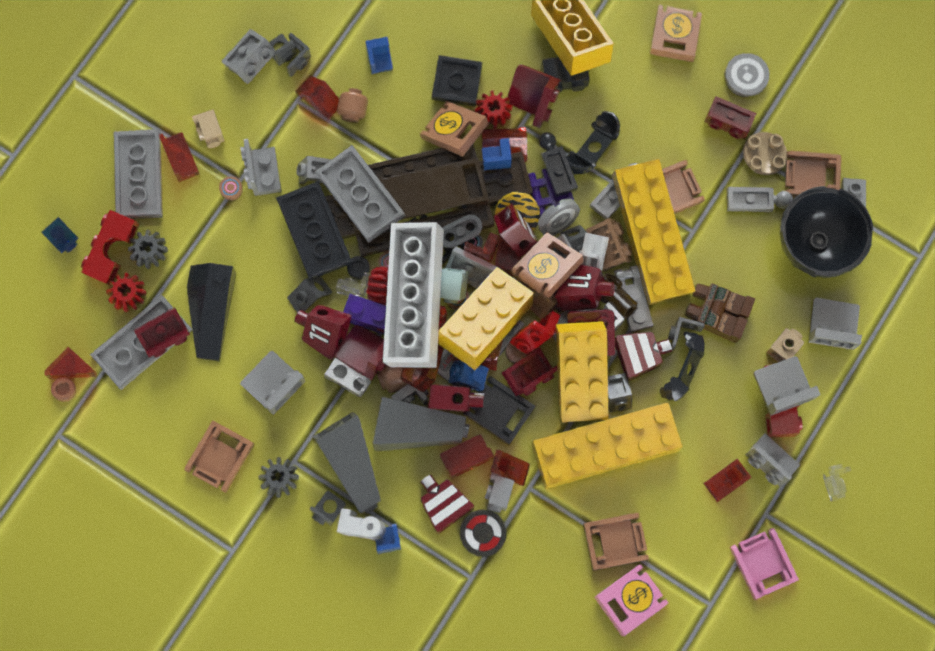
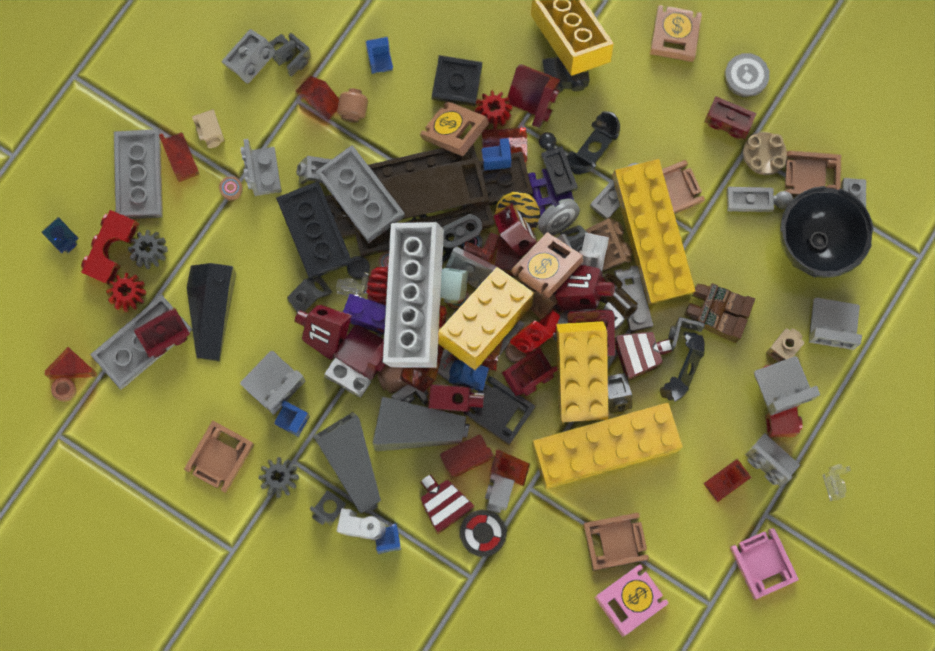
(291, 418): none -> blue panel

